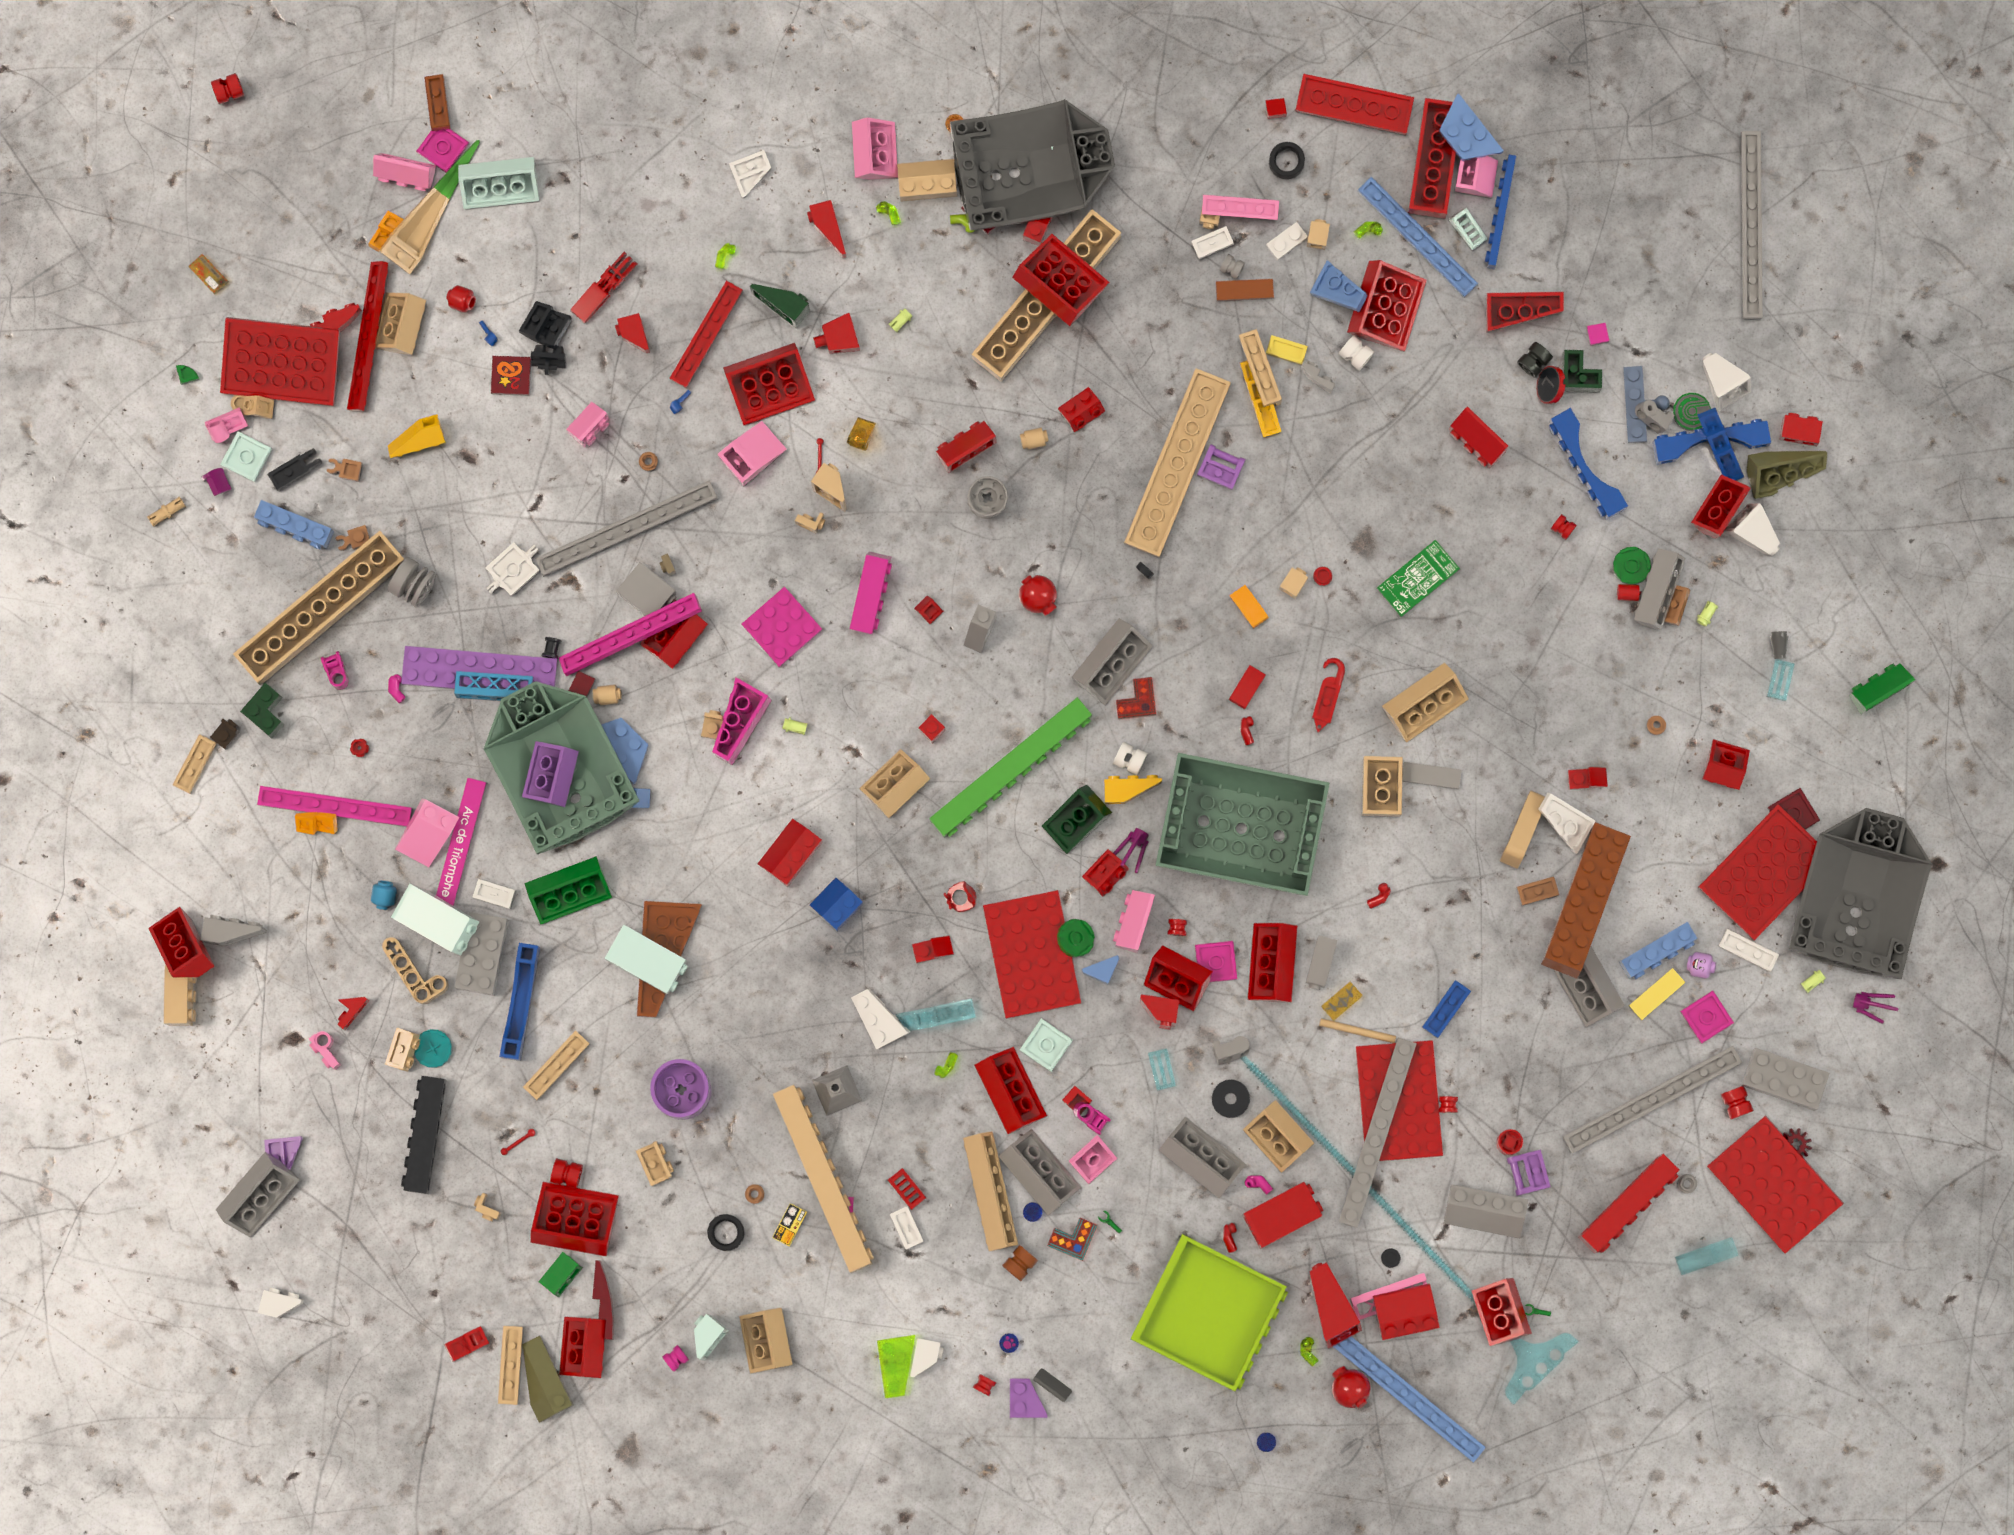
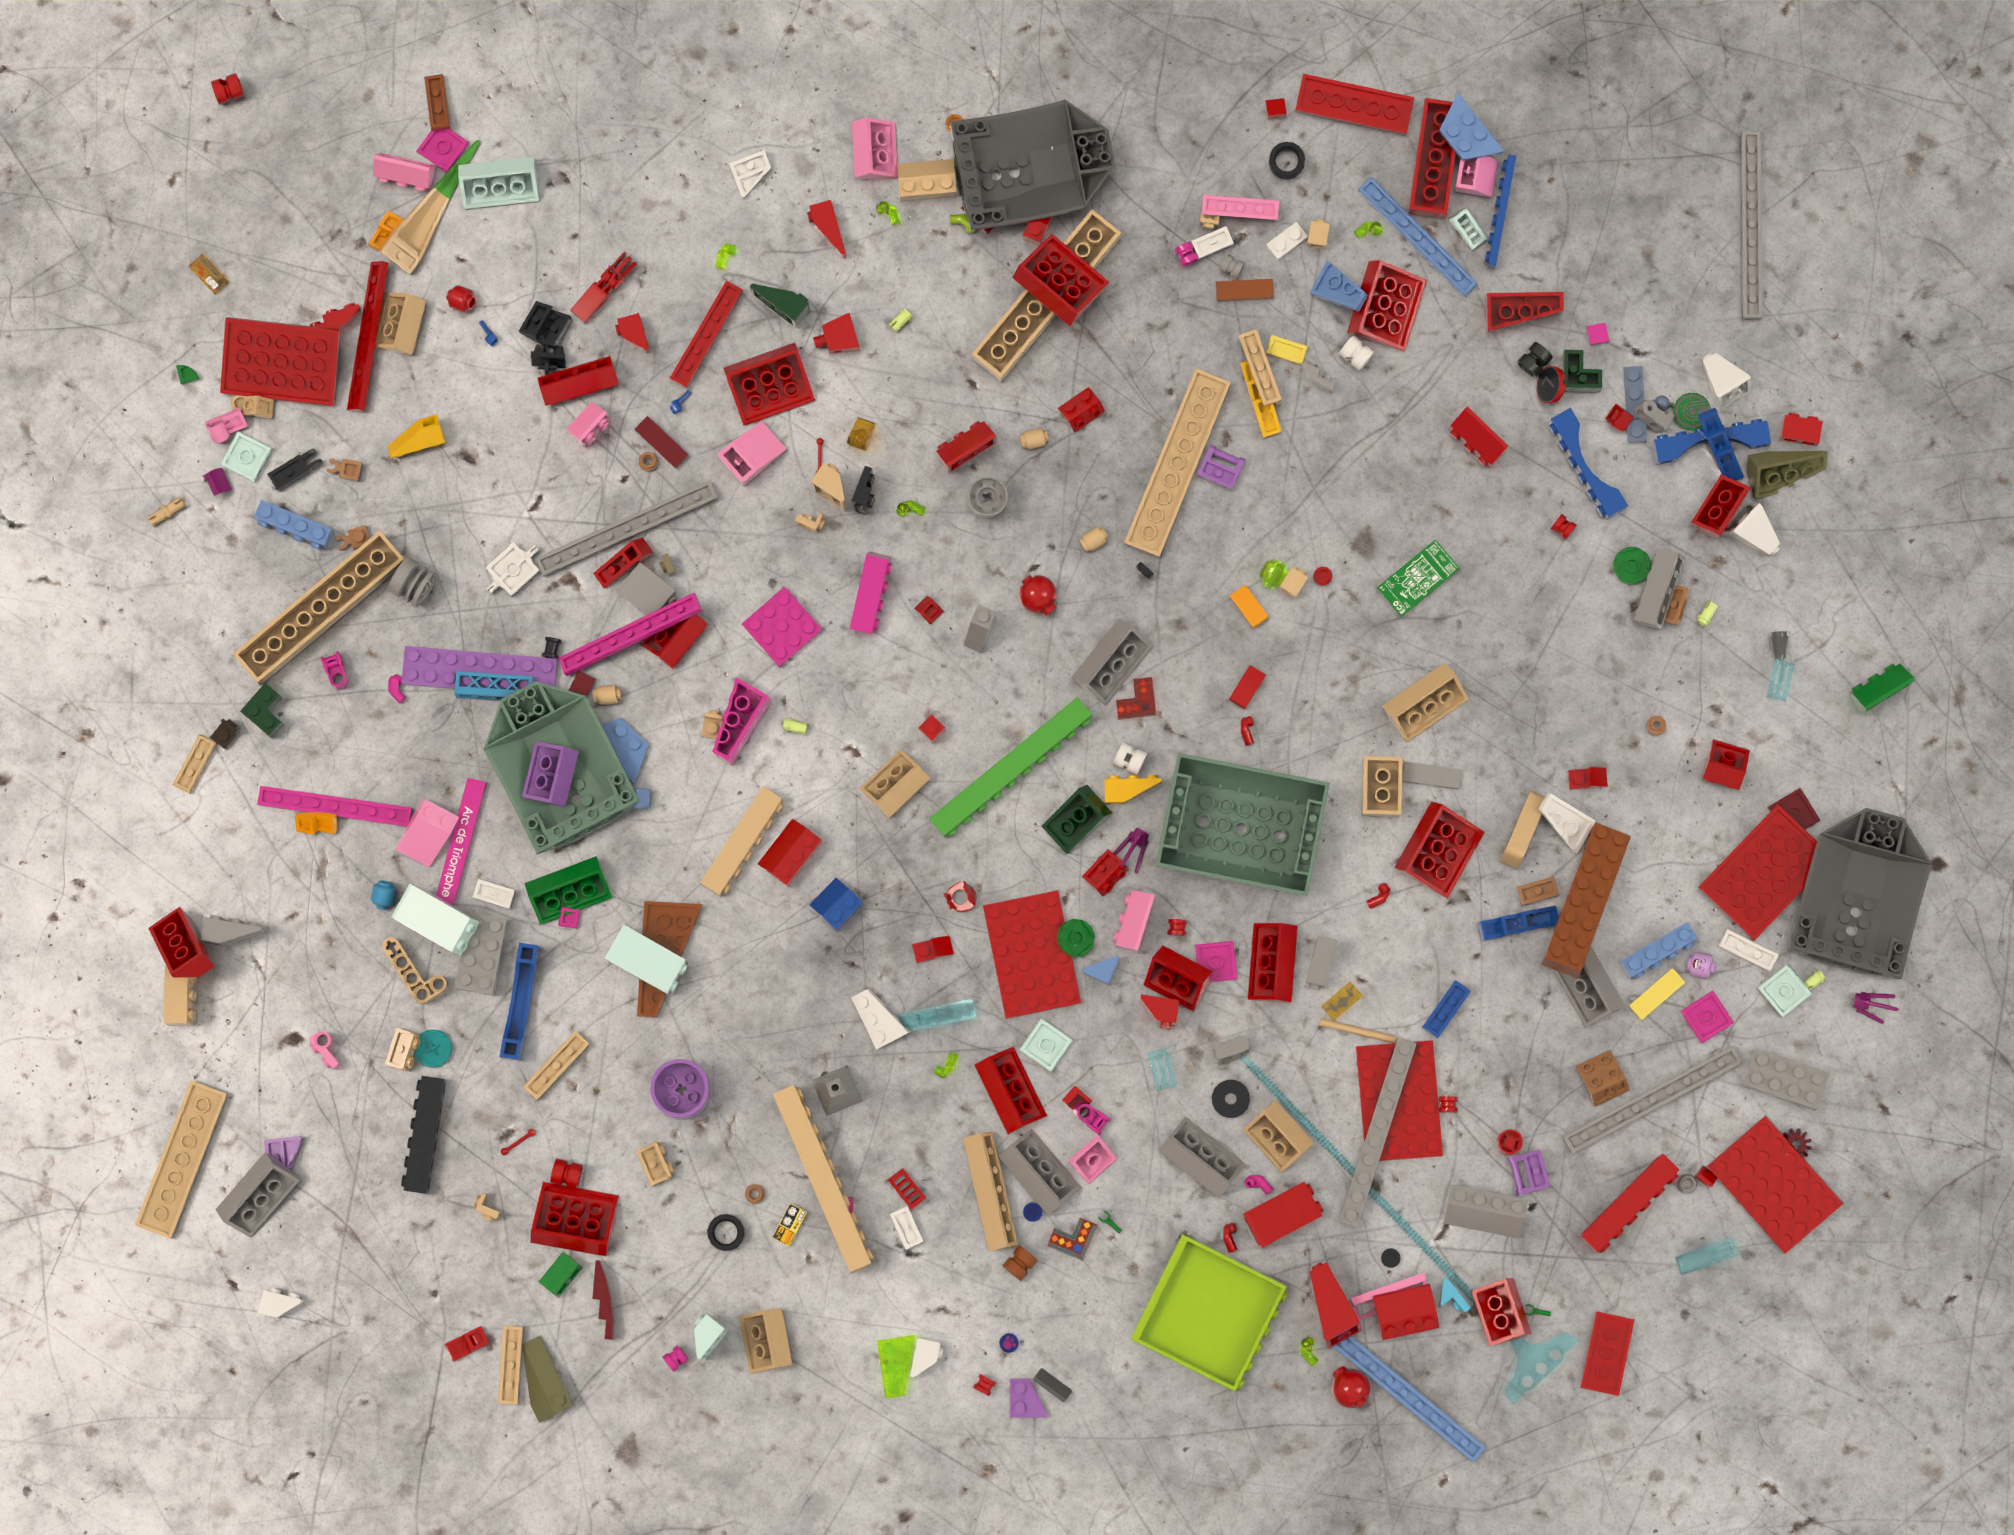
(181, 1159): none -> tan plate
(354, 747): red plate -> none
(355, 1006): red slope -> none
(510, 375): dark red tile -> none
(570, 920): none -> dark pink tile
(577, 381): none -> red brick
(582, 1347): red slope -> none
(623, 562): none -> red slope
(661, 442): none -> dark red tile
(742, 841): none -> tan brick
(863, 495): none -> black plate
(908, 506): none -> clear neon green arm
(1093, 539): none -> tan brick
(1186, 254): none -> dark pink wheel
(1266, 1442): clear blue tile -> none
(1273, 573): none -> clear neon green head
(1328, 695): red plate -> none
(1439, 849): none -> red slope
(1449, 1291): none -> medium azure slope
(1518, 923): none -> blue slope
(1603, 1078): none -> medium nougat bracket
(1607, 1353): none -> red plate
(1619, 417): none -> red slope
(1628, 592): red piece -> none
(1706, 1176): none -> red slope
(1737, 1102): red wheel -> none
(1785, 990): none -> light aqua tile

